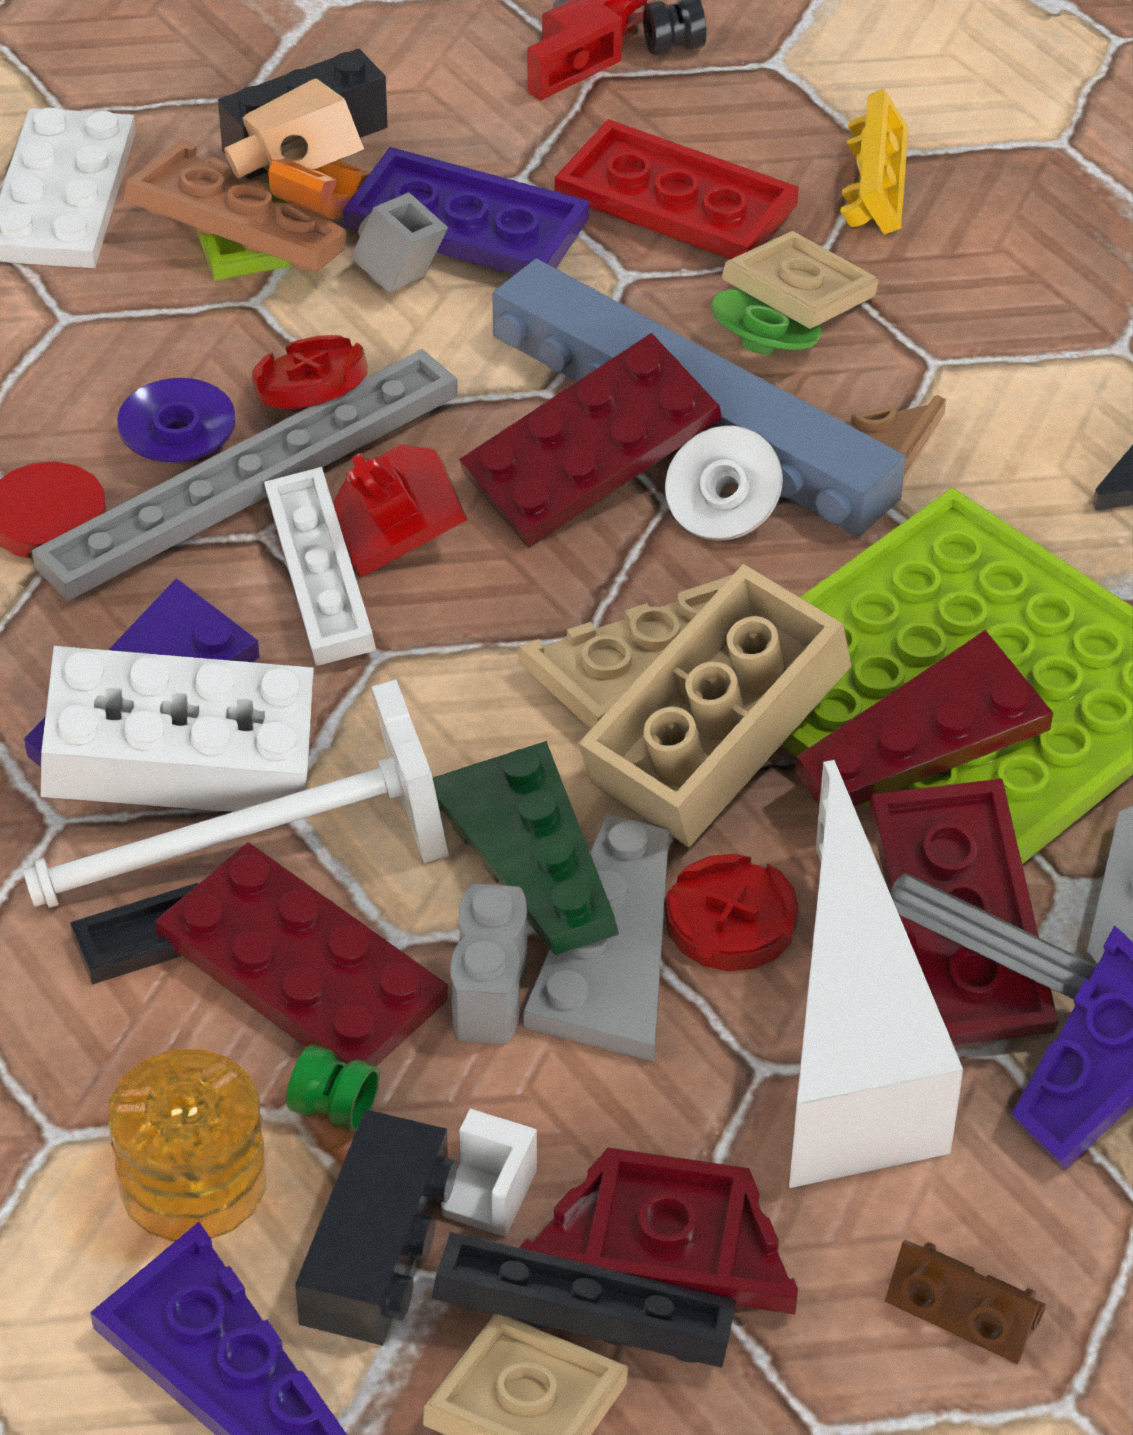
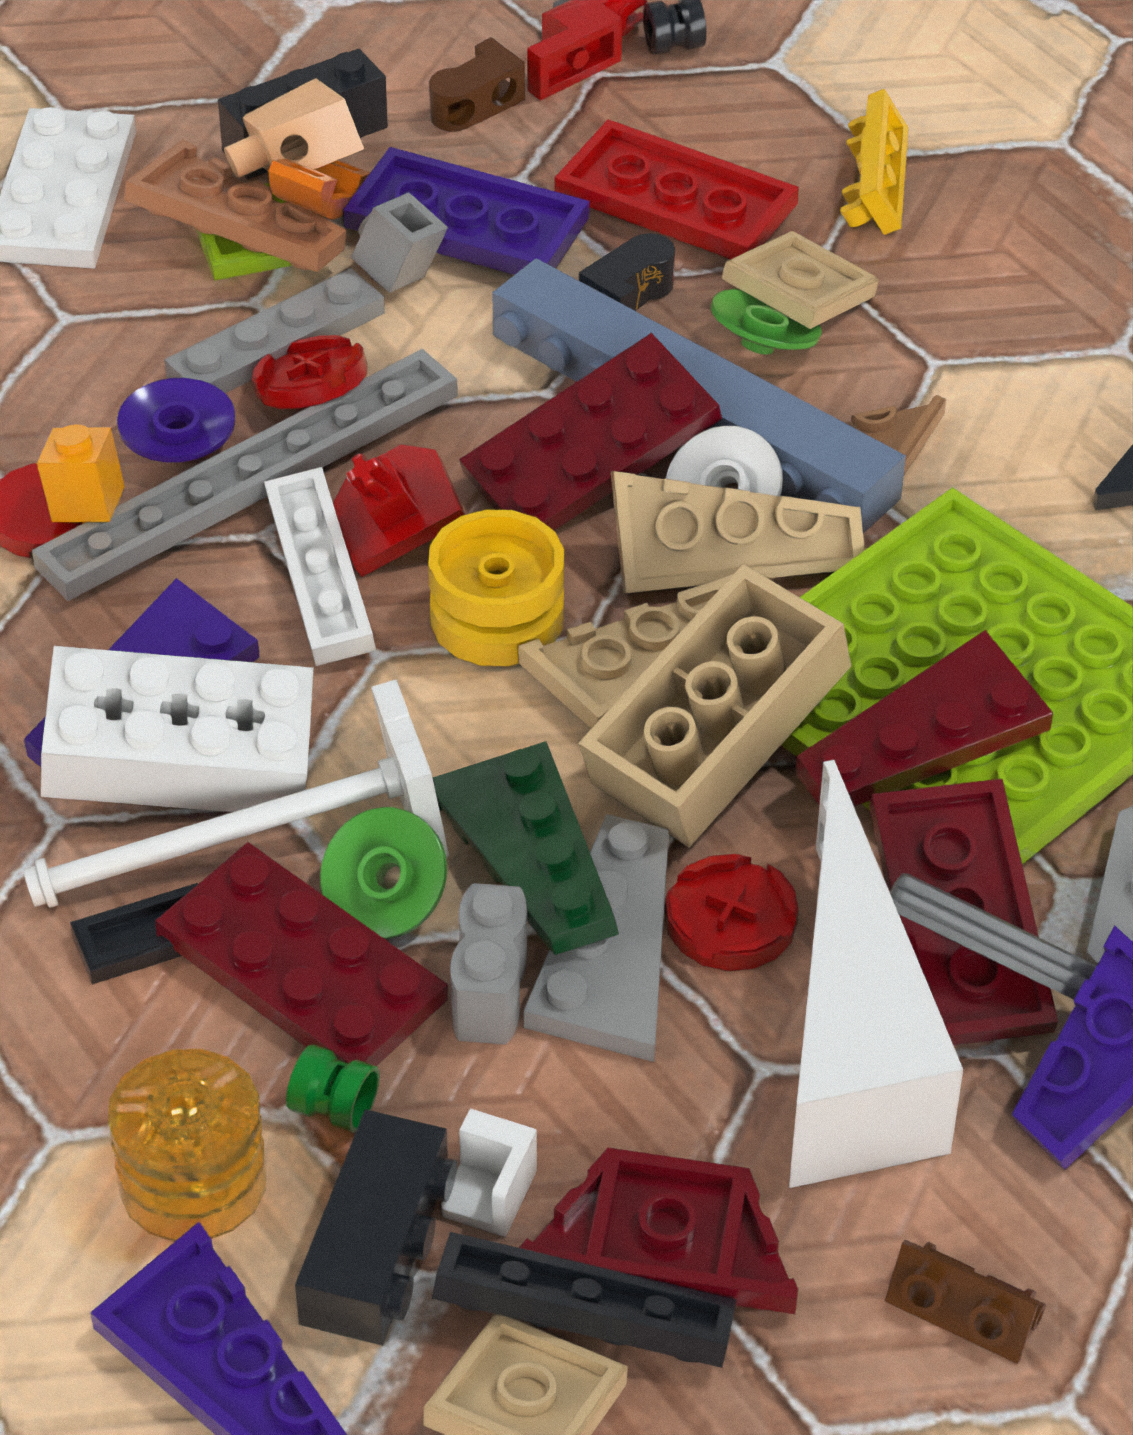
(81, 474): none -> light orange brick
(323, 309): none -> light grey plate
(364, 853): none -> bright green dish
(476, 88): none -> reddish brown leg
(495, 586): none -> yellow wheel
(634, 271): none -> black leg
(701, 533): none -> tan wing

